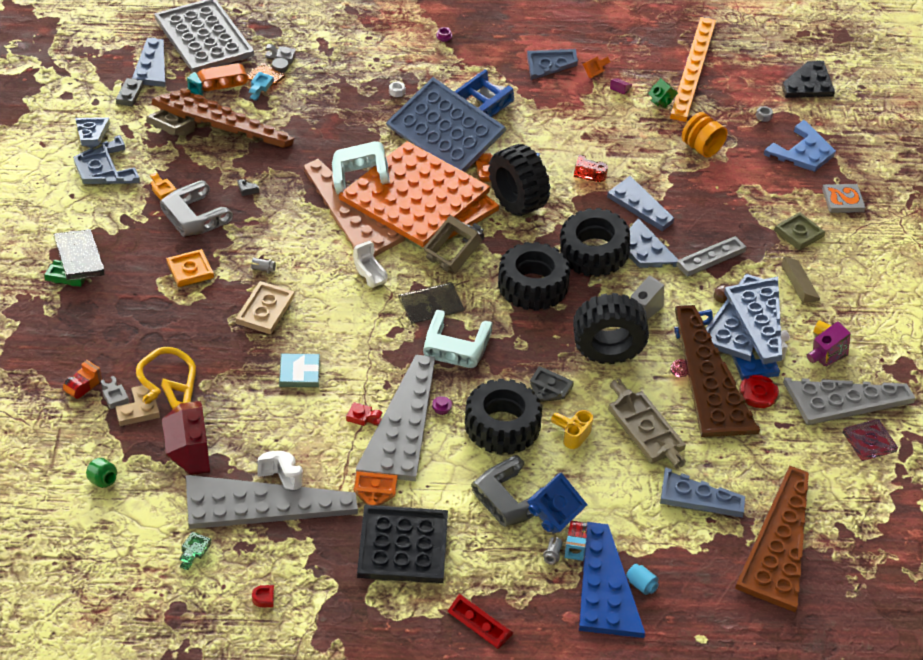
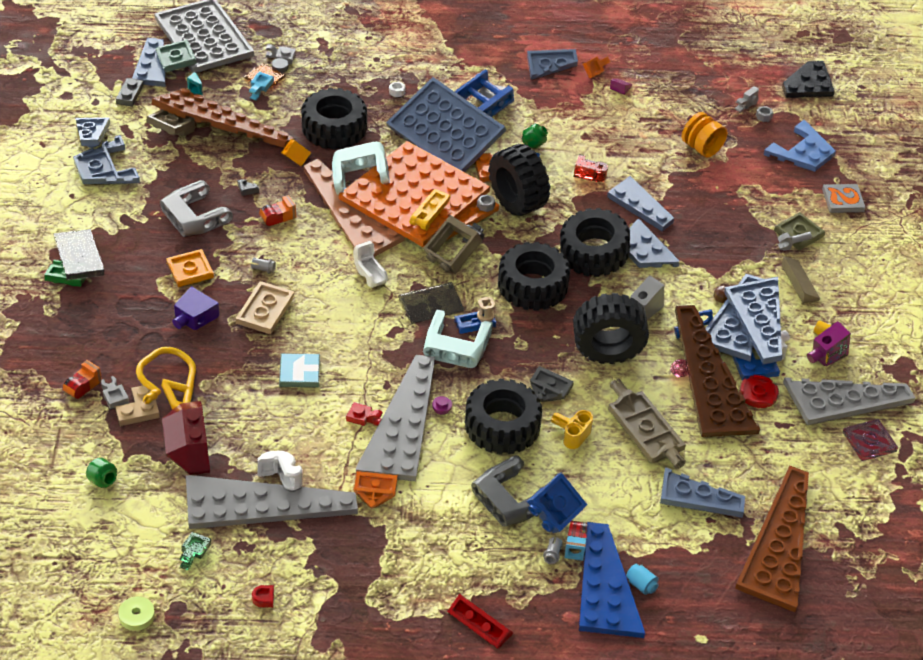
(140, 621): none -> yellowish green piece
(161, 187): light orange plate -> none
(175, 55): none -> sand green tile
(195, 310): none -> torso
(223, 77): orange beam -> none
(279, 211): none -> leg
(296, 152): none -> light orange panel
(339, 132): none -> black tyre
(403, 544): black plate -> none
(429, 209): none -> yellow plate
(444, 34): magenta plate -> none
(469, 326): none -> blue tile
(486, 203): none -> light grey tile
(486, 309): none -> tan bush
(534, 136): none -> green head
(662, 93): green brick -> none
(693, 70): light orange plate -> none
(711, 256): light grey plate -> none
(750, 98): none -> light grey plate
(786, 240): none -> light grey bar

